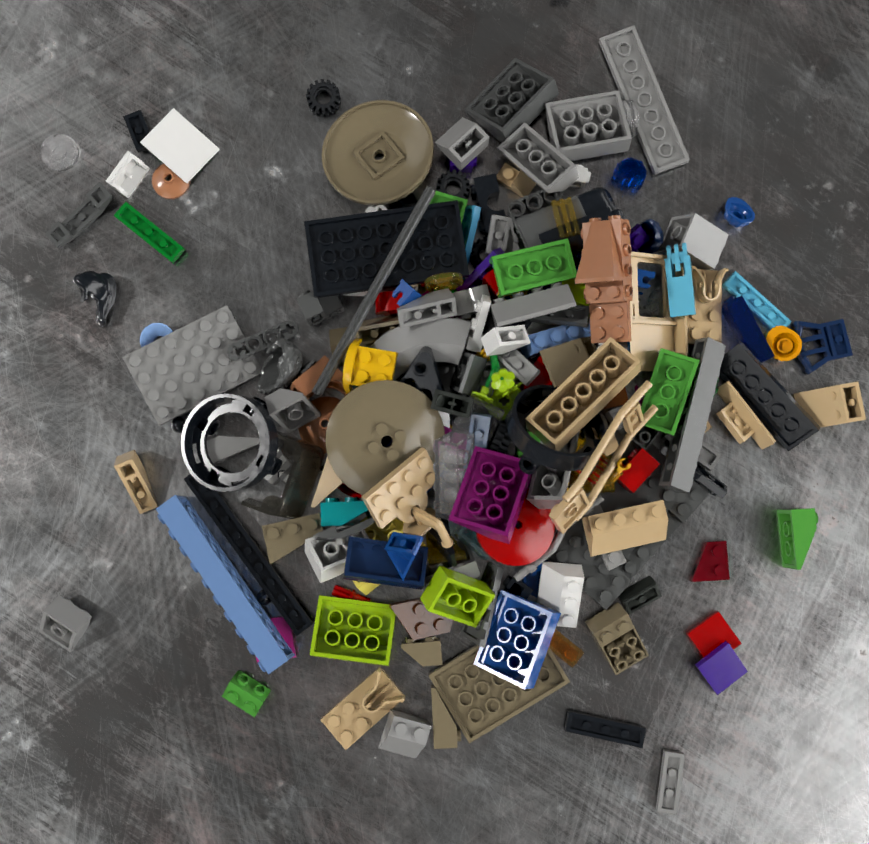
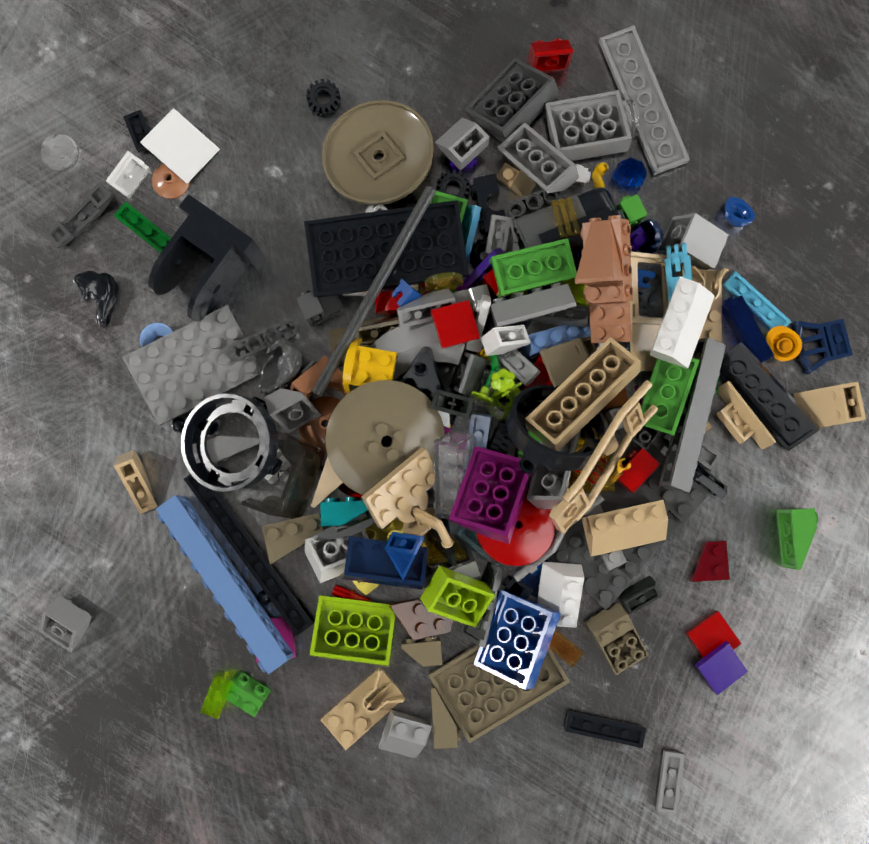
(217, 695): none -> clear neon green bracket
(218, 243): none -> black piece
(455, 324): none -> red tile
(550, 55): none -> red slope
(598, 173): none -> yellow arm
(632, 209): none -> bright green brick
(682, 323): none -> white slope

